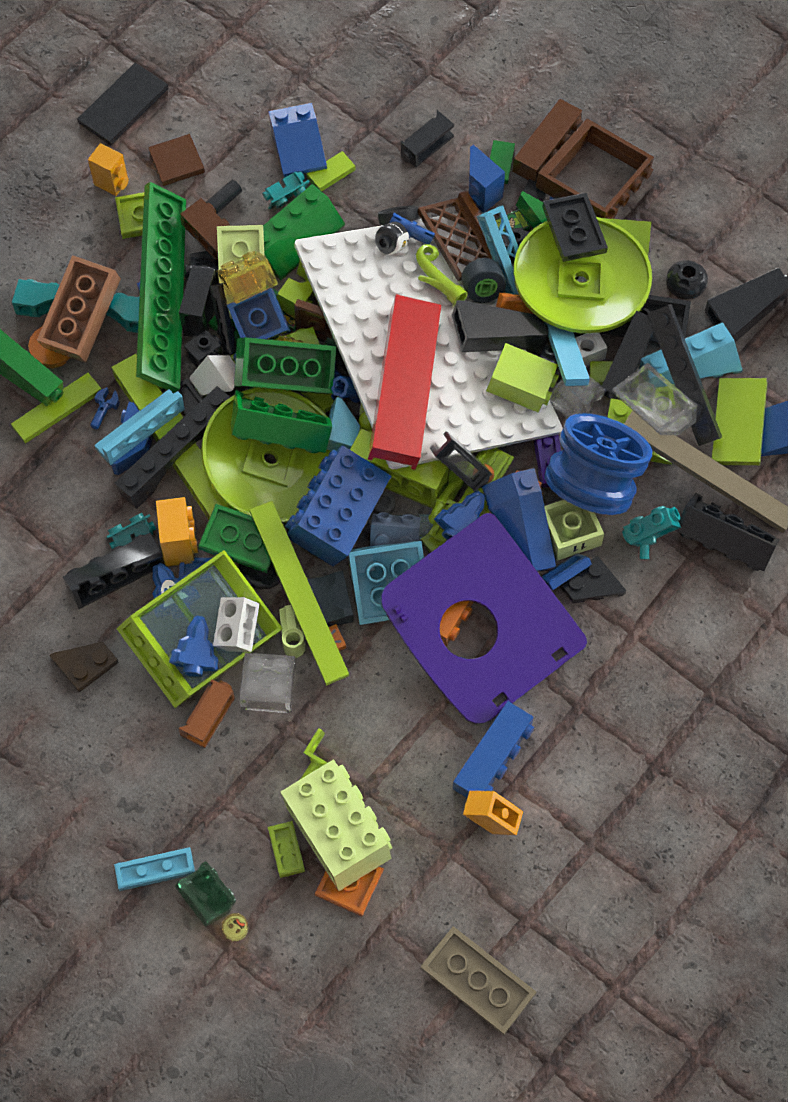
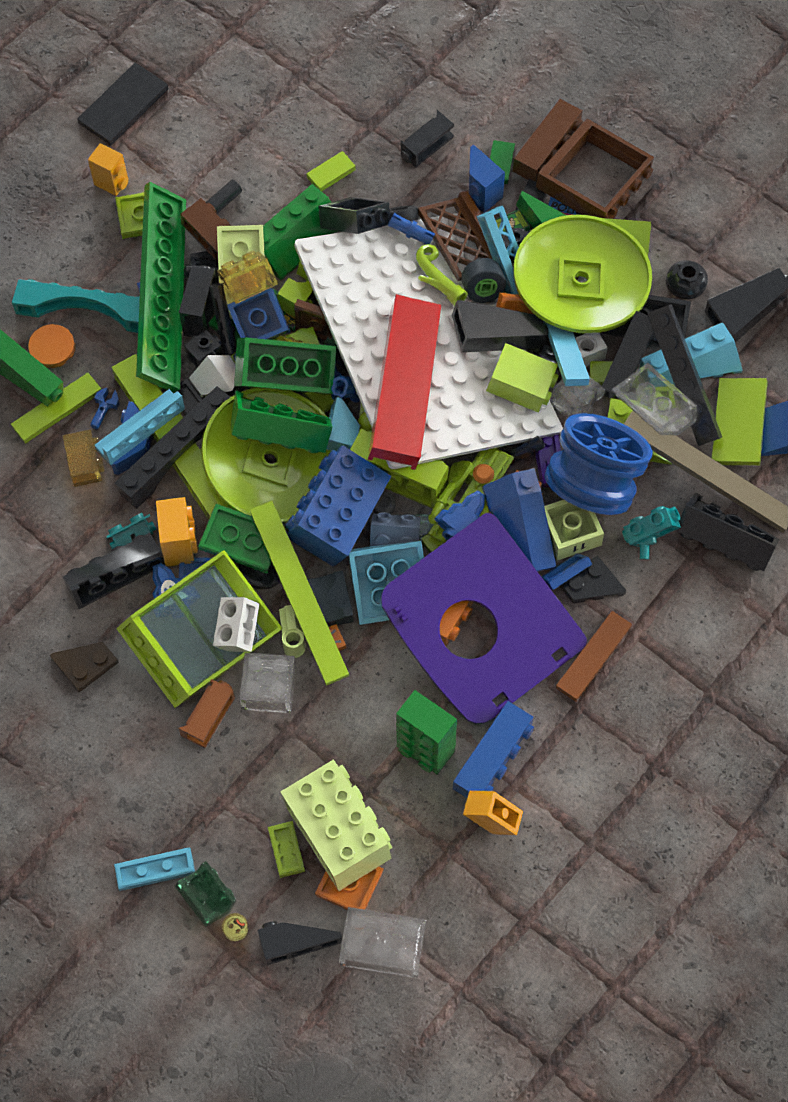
(79, 309): nougat brick -> none
(82, 458): none -> clear yellow brick
(176, 159): reddish brown tile -> none
(194, 650): blue rock -> none
(279, 195): teal hinge -> none
(290, 940): none -> black slope
(297, 139): blue slope -> none
(316, 762): lime bracket -> none
(355, 215): none -> black window
(382, 942): none -> clear brick
(391, 238): black head -> none
(425, 733): none -> green brick
(462, 462): black window -> none
(478, 980): dark tan plate -> none
(526, 449): none -> black axle
(574, 227): black plate -> none
(593, 656): none -> dark orange tile

